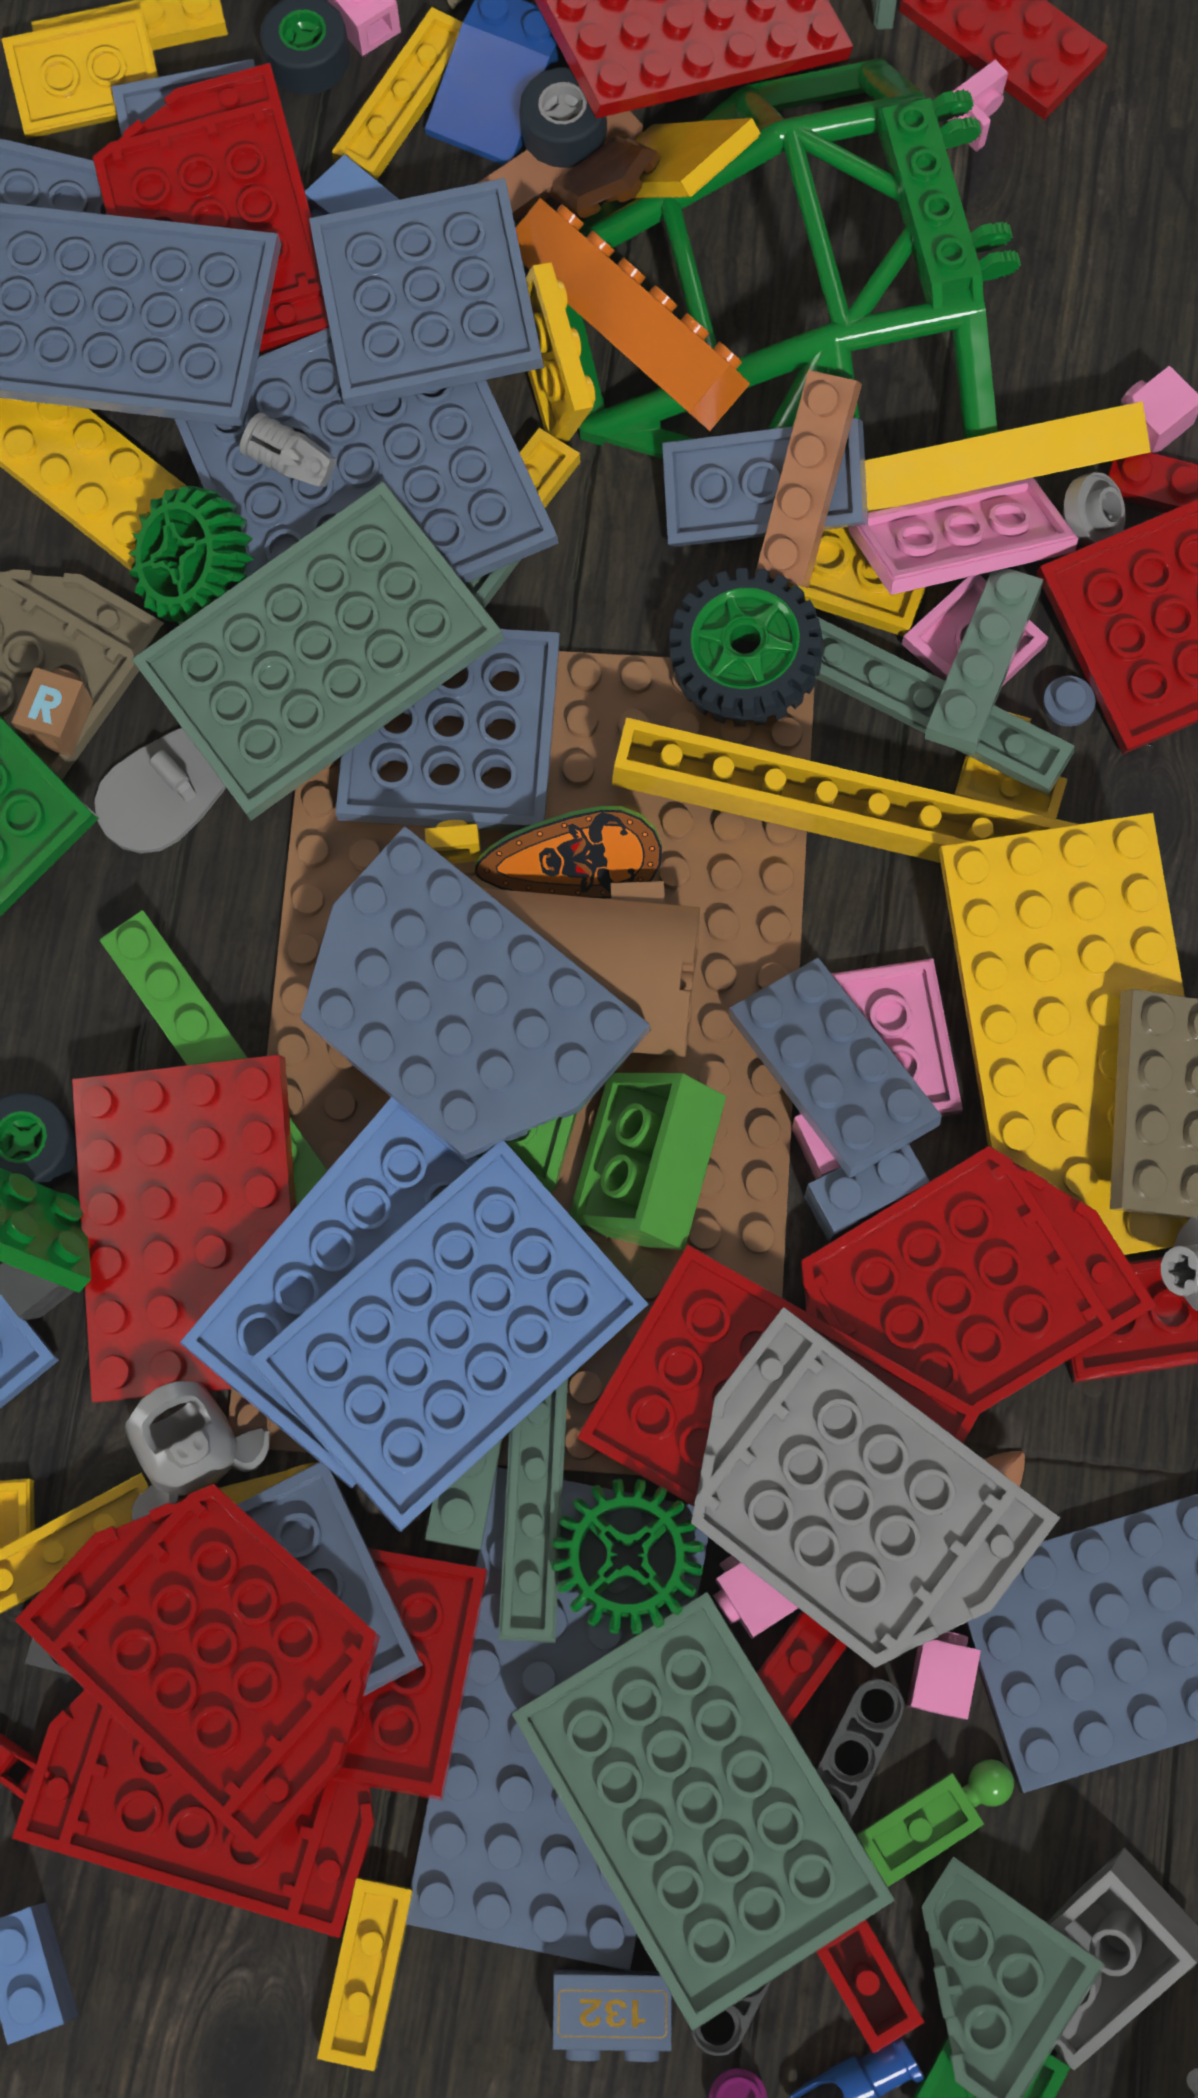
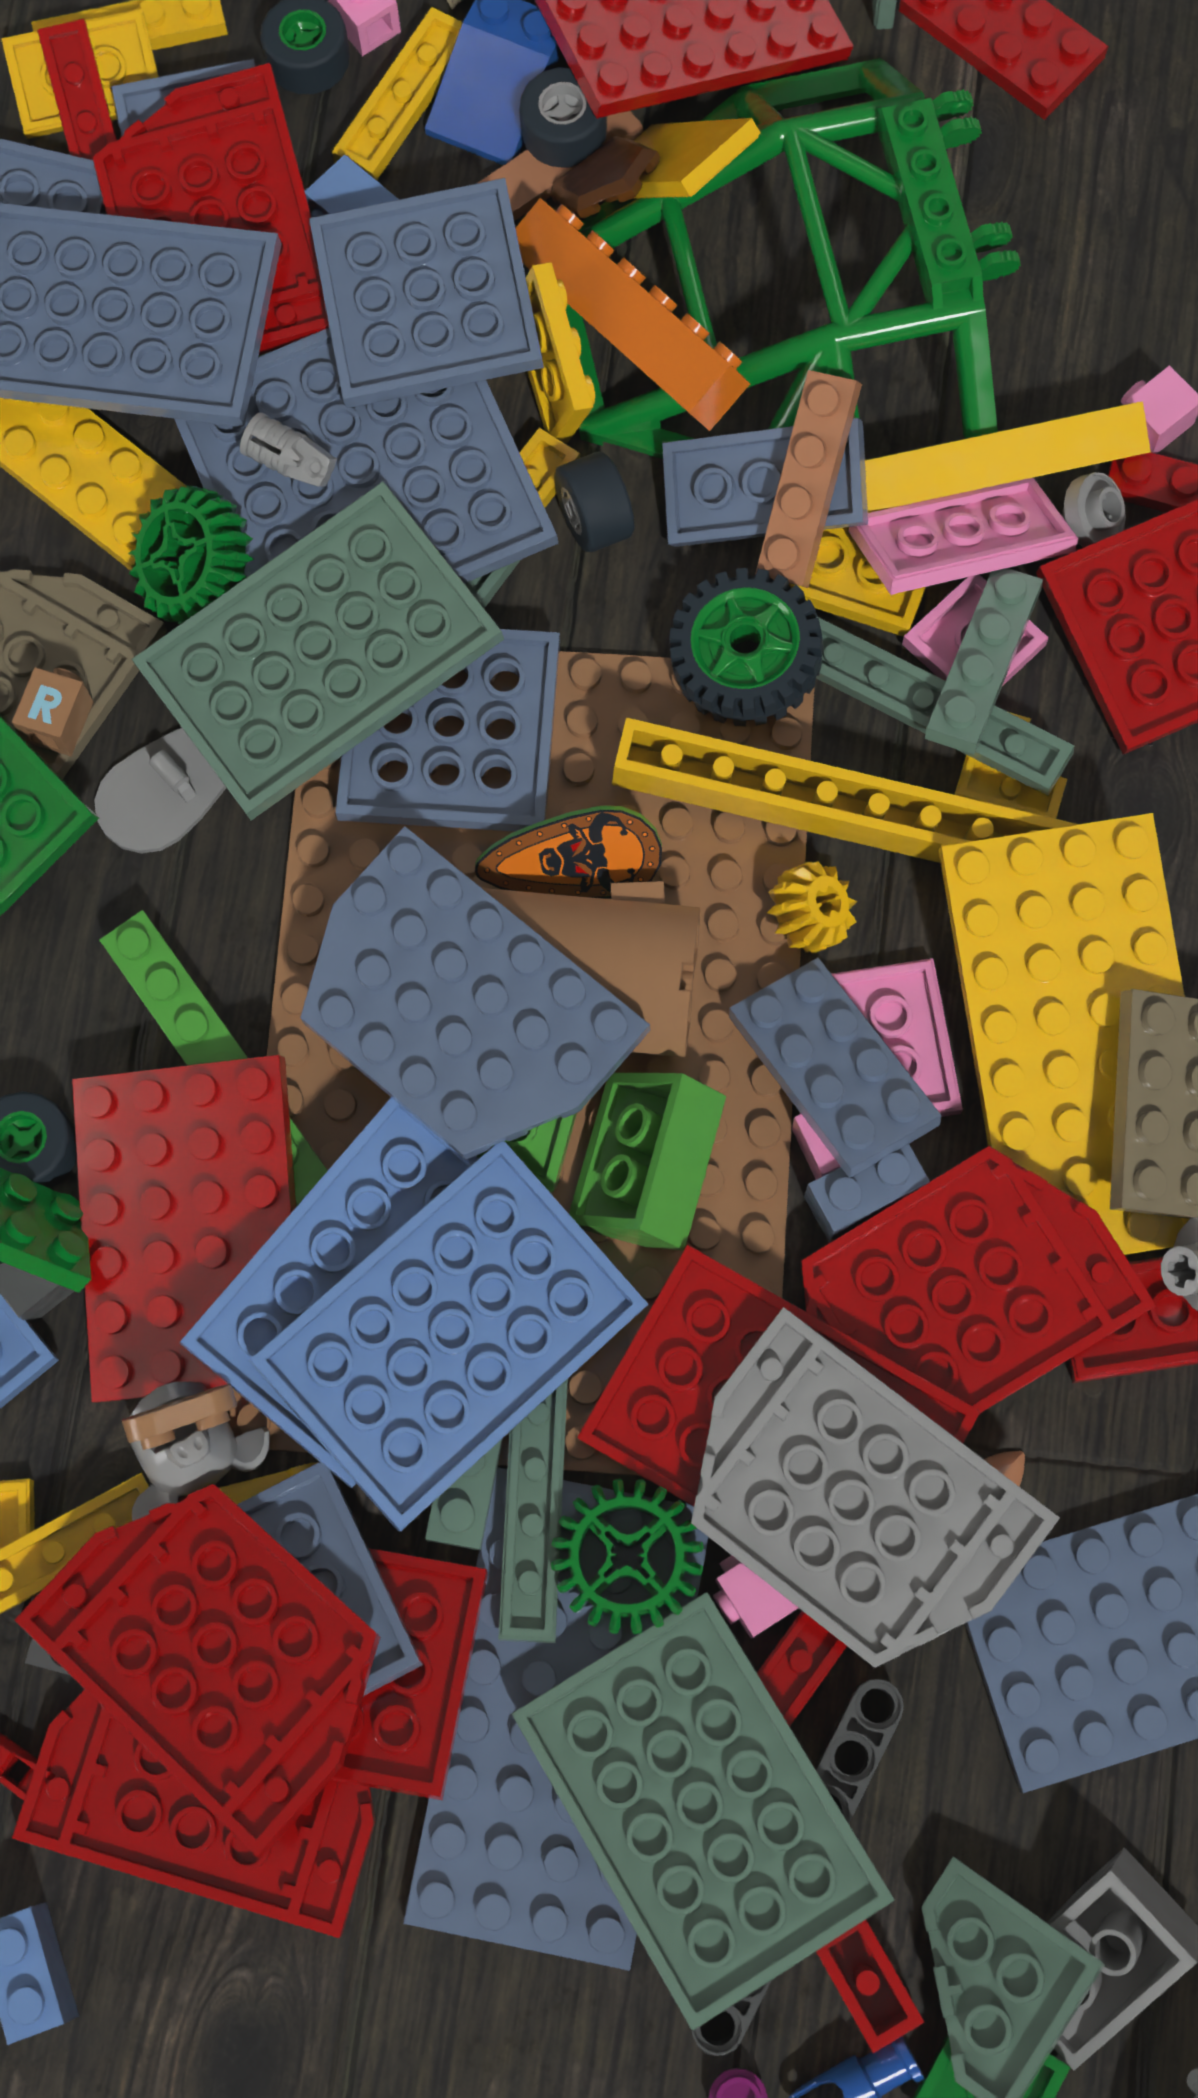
(77, 87): none -> red plate
(157, 1424): none -> medium nougat plate
(365, 1974): yellow plate -> none
(455, 841): yellow plate -> none
(594, 501): none -> black wheel
(611, 2013): sand blue brick -> none
(812, 907): none -> yellow gear
(933, 1820): bright green plate -> none
(944, 1676): bright pink brick -> none
(987, 96): bright pink bracket -> none
(1069, 701): sand blue plate -> none

